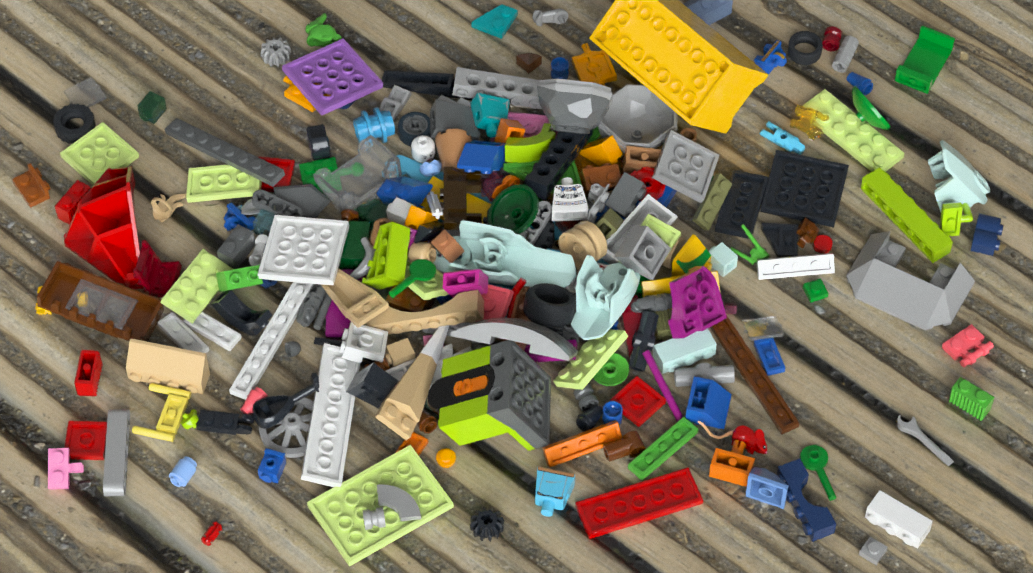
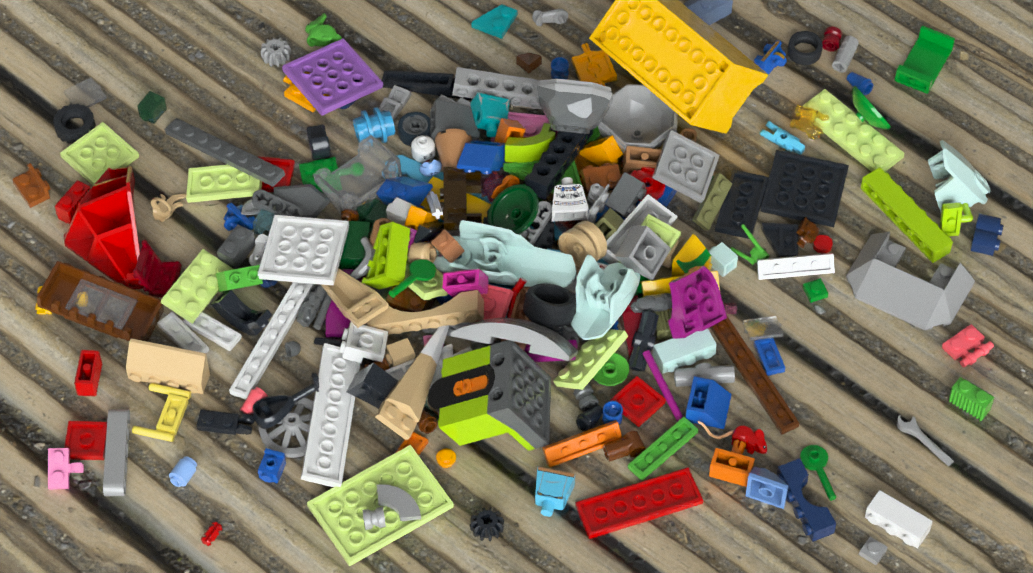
(190, 420): lime piece -> none

